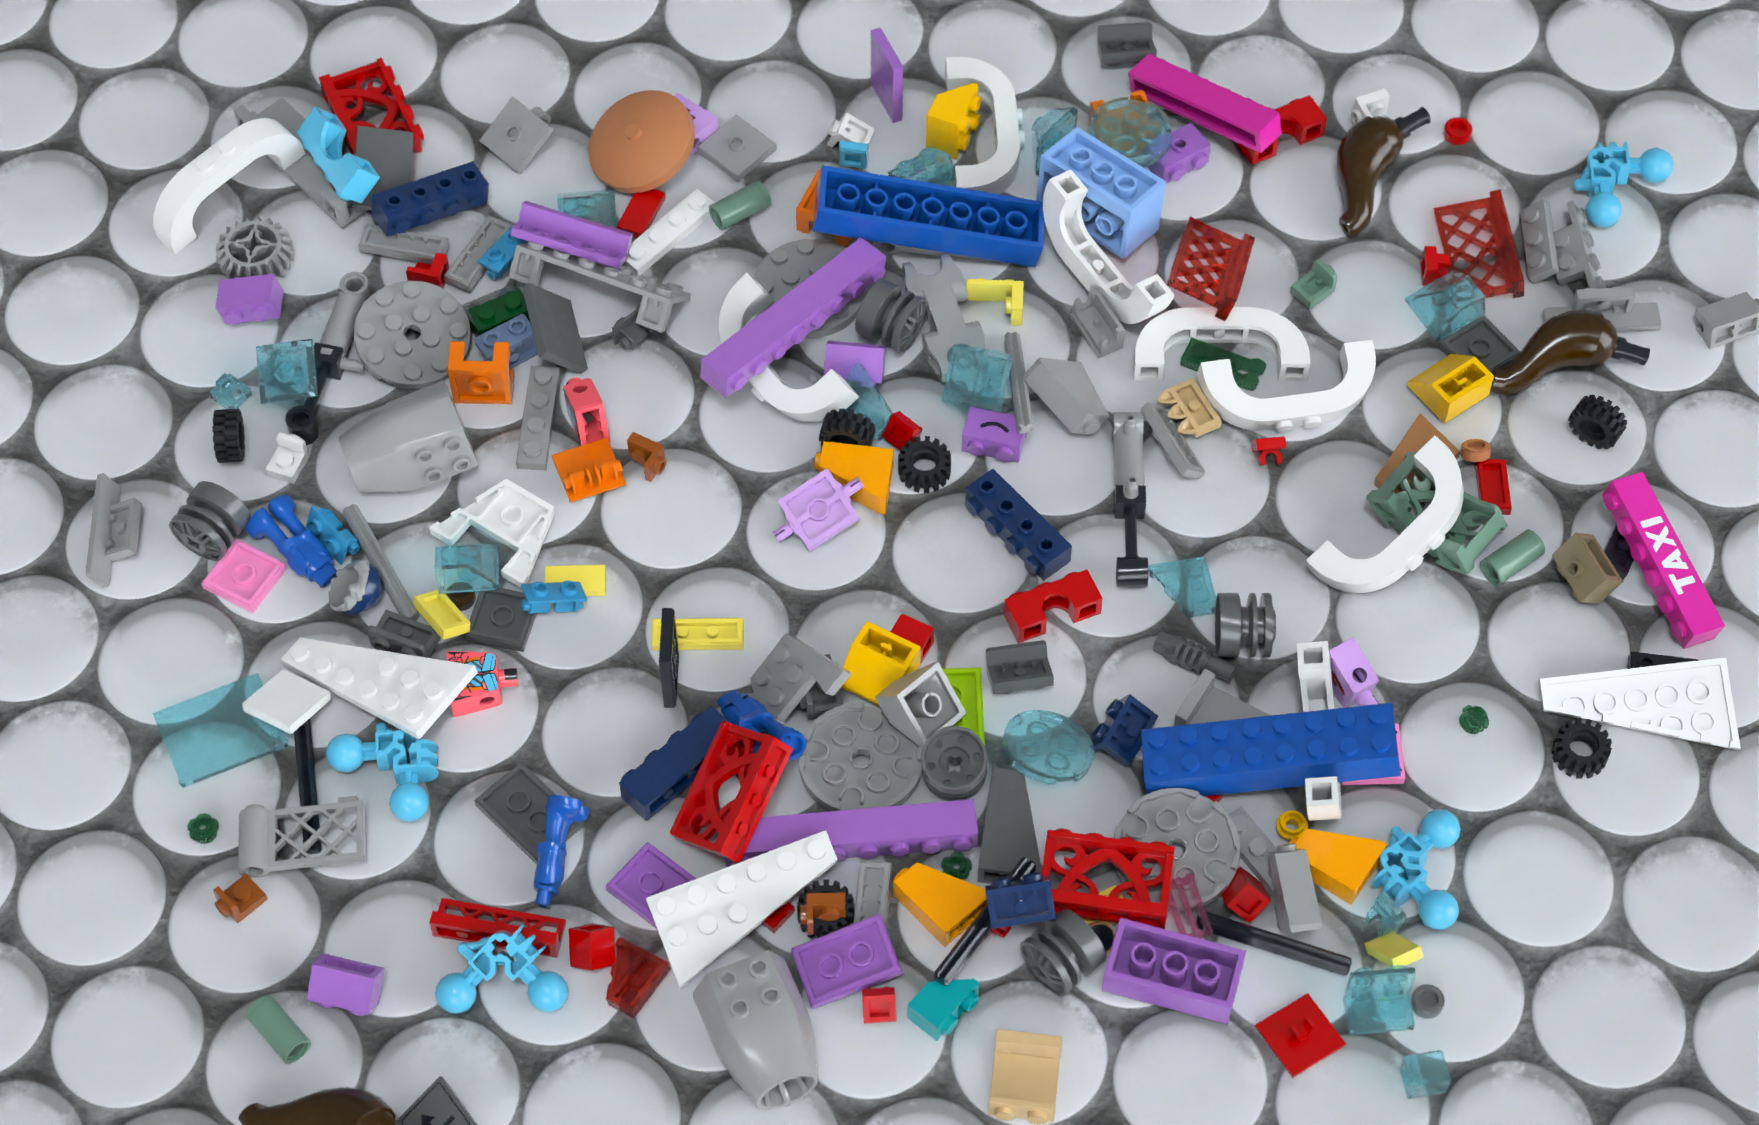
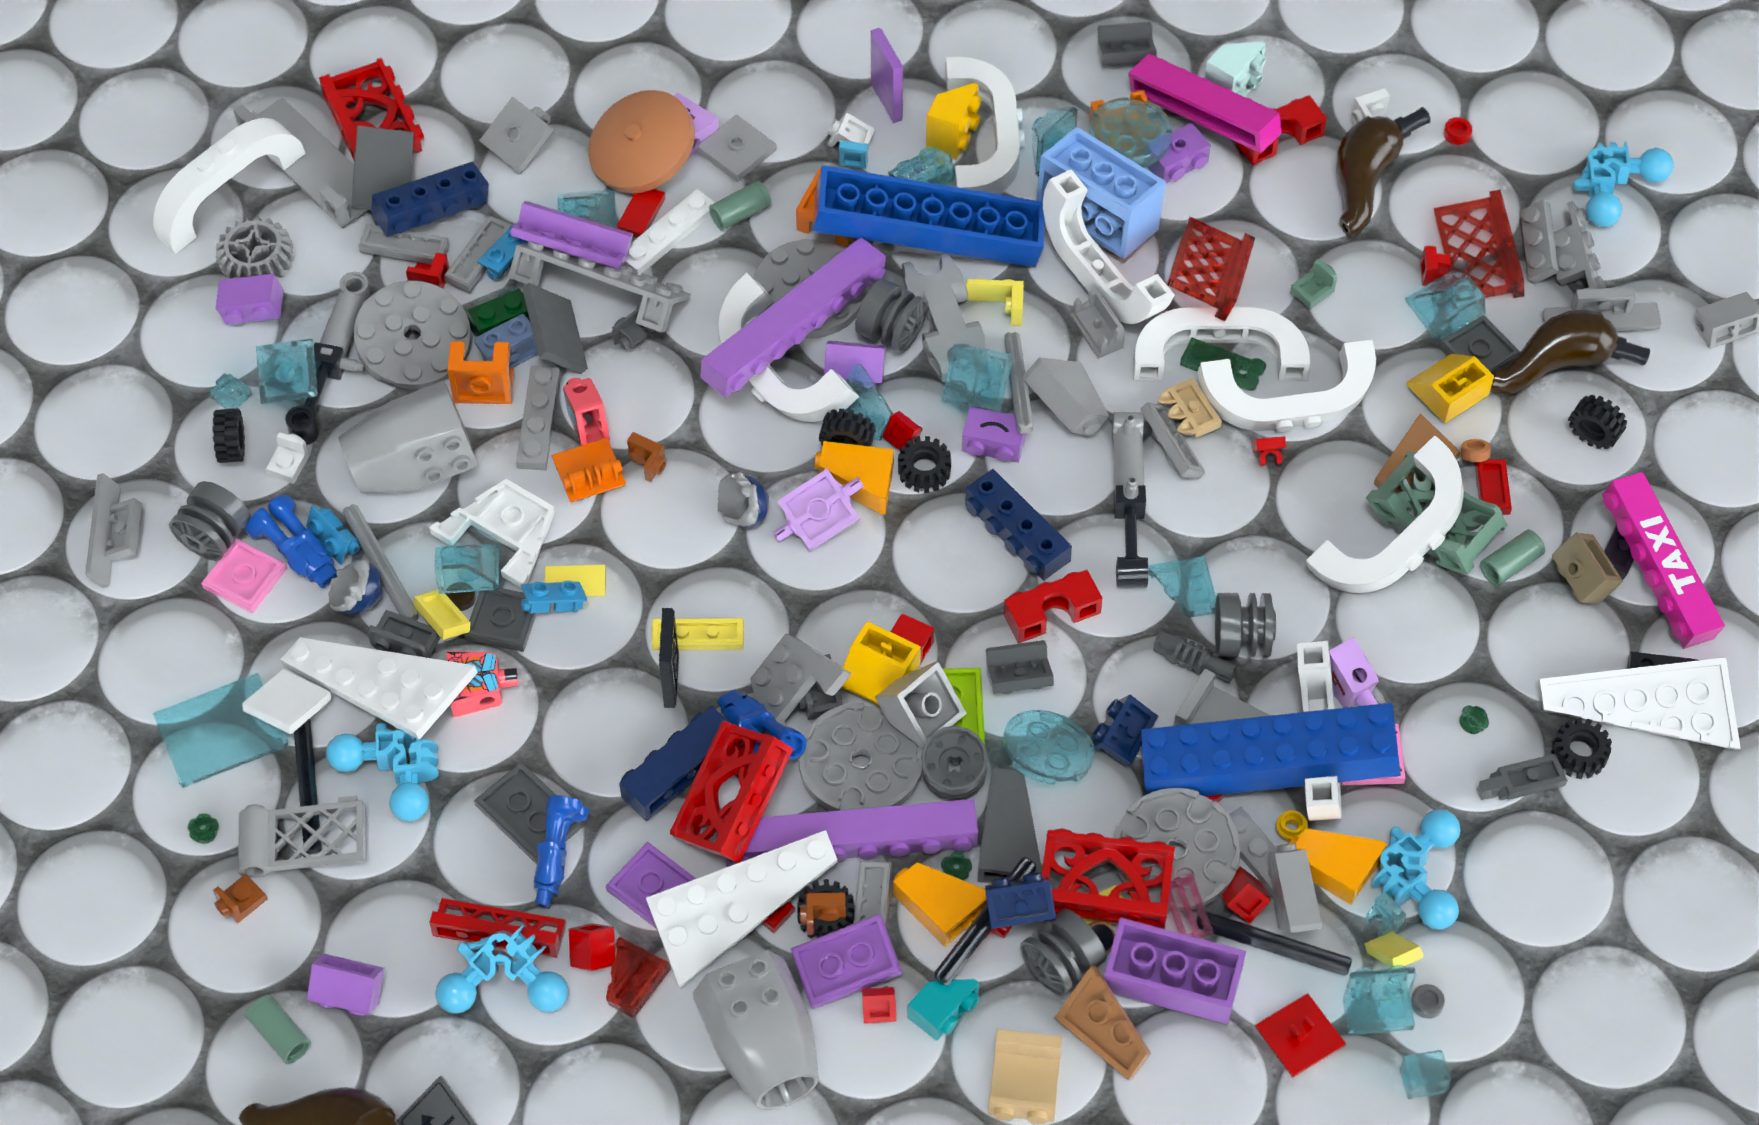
(323, 138): medium azure arch -> none
(742, 500): none -> light grey hair
(1103, 1025): none -> medium nougat wing
(1237, 66): none -> light aqua slope
(1523, 779): none -> dark grey hinge

